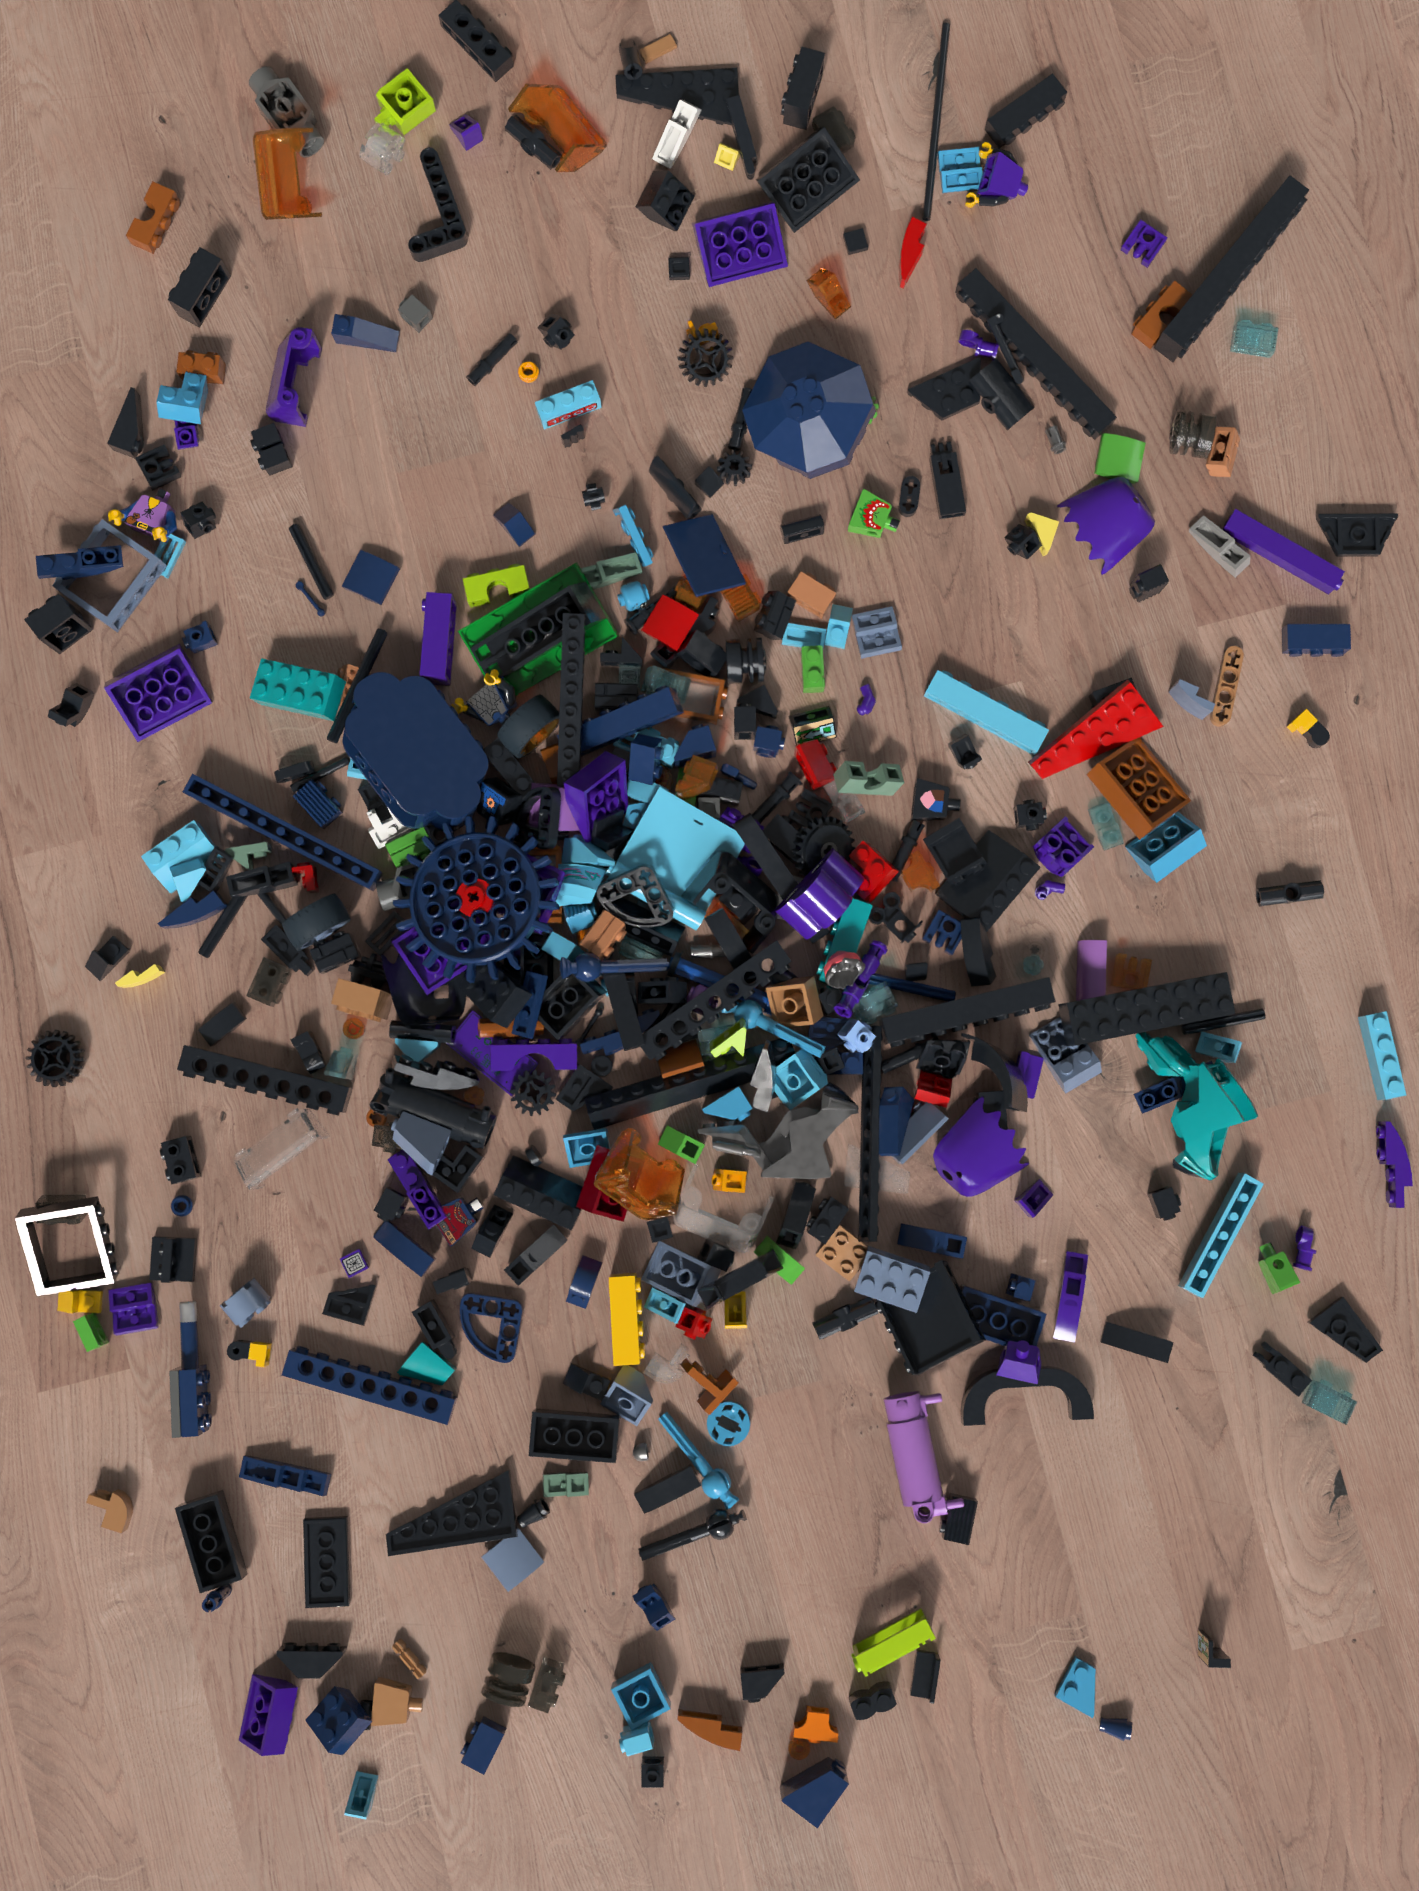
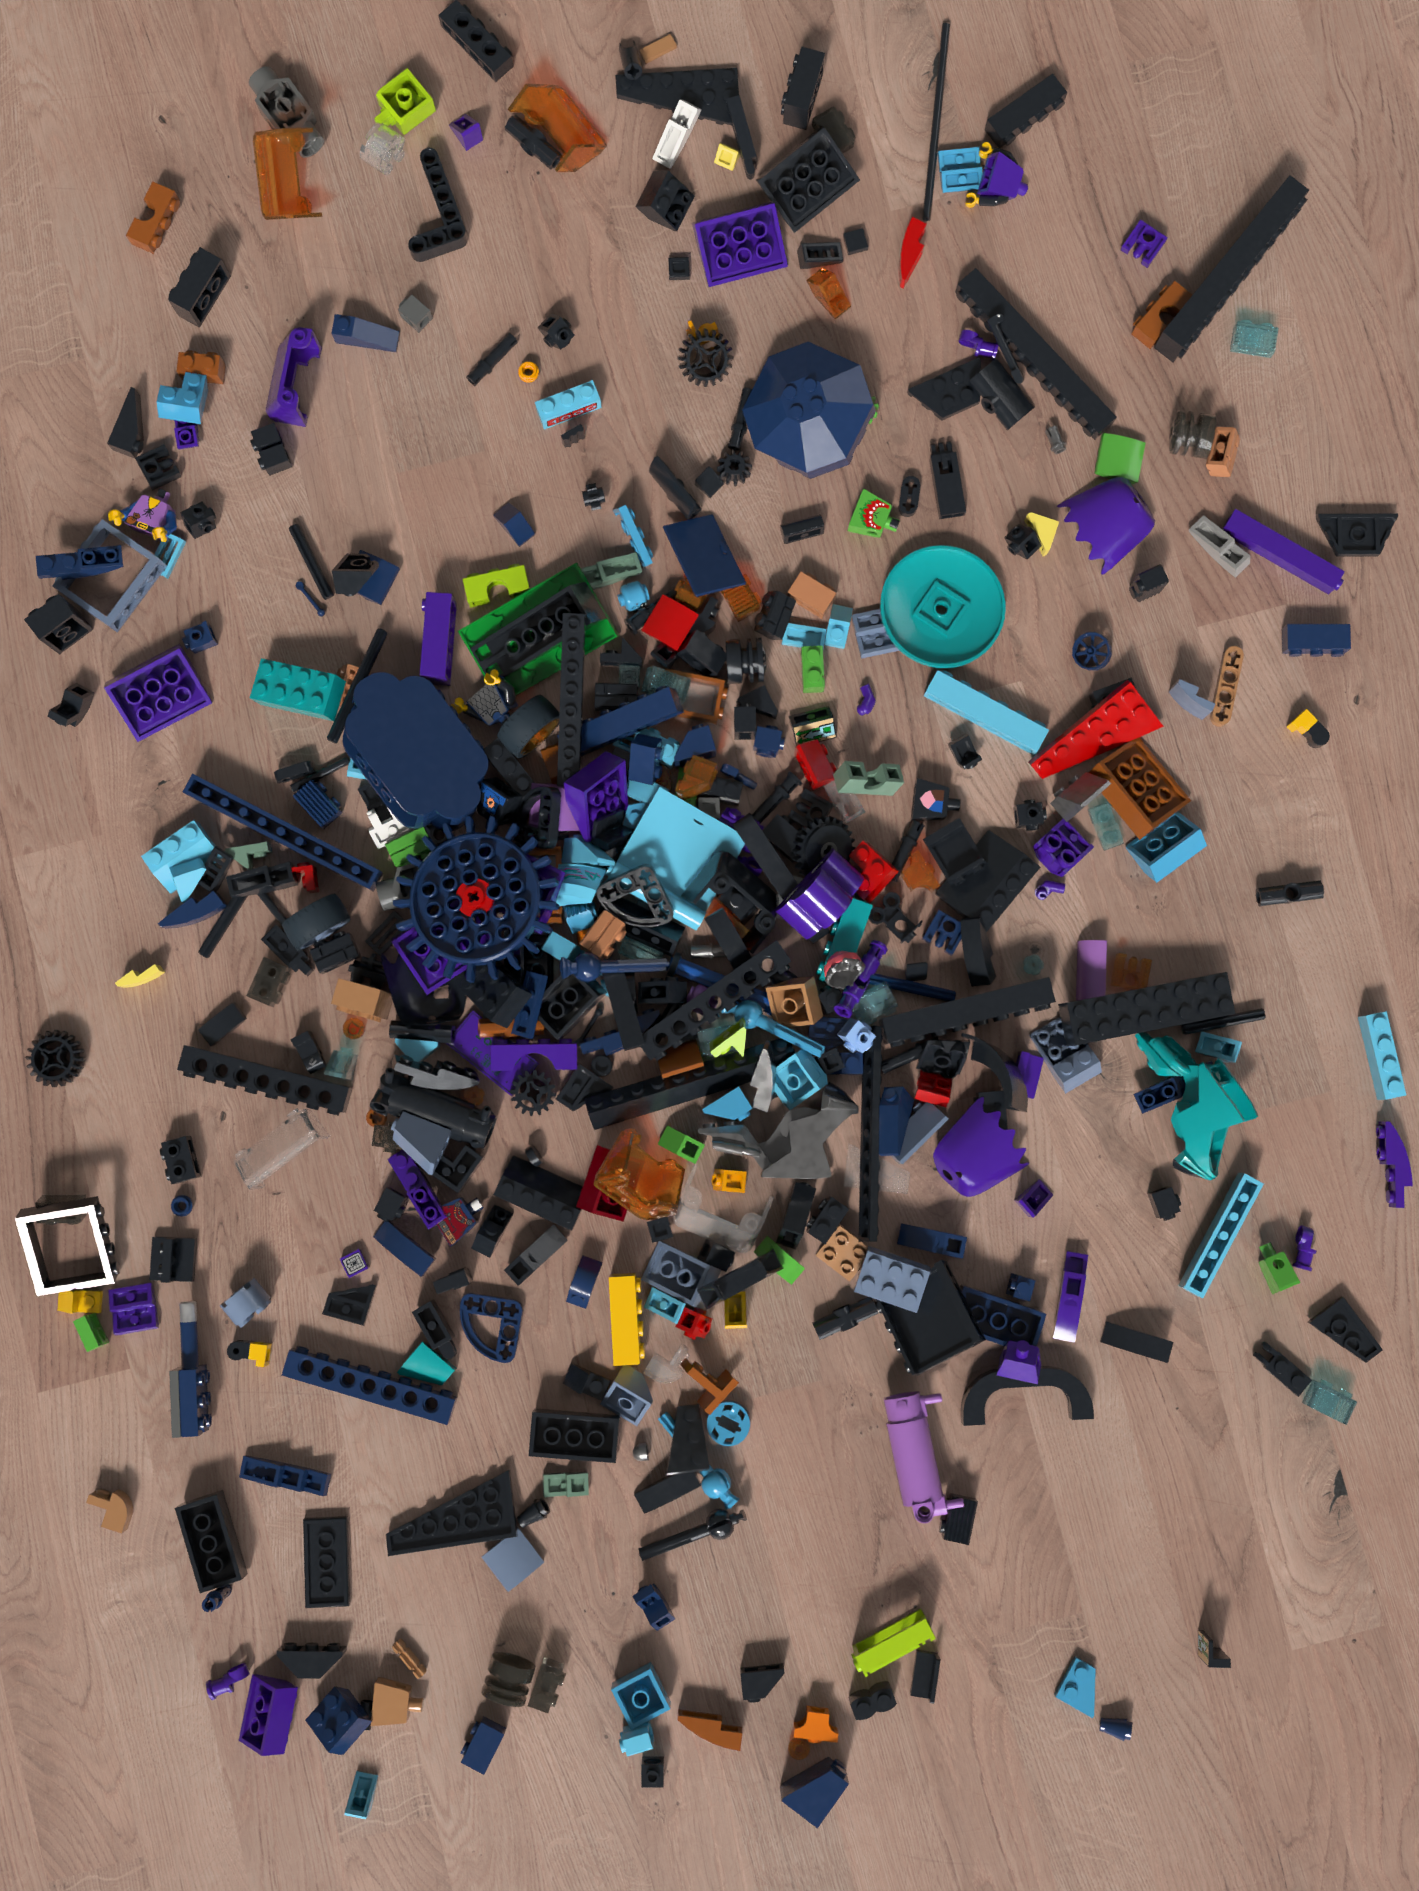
(103, 961): black slope -> none
(226, 1683): none -> dark purple connector
(353, 573): none -> black slope
(582, 1145): dark azure slope -> none
(688, 1443): none -> black wing
(812, 262): none -> black slope
(949, 579): none -> teal dish
(1078, 794): none -> flat silver slope
(1092, 651): none -> dark blue wheel

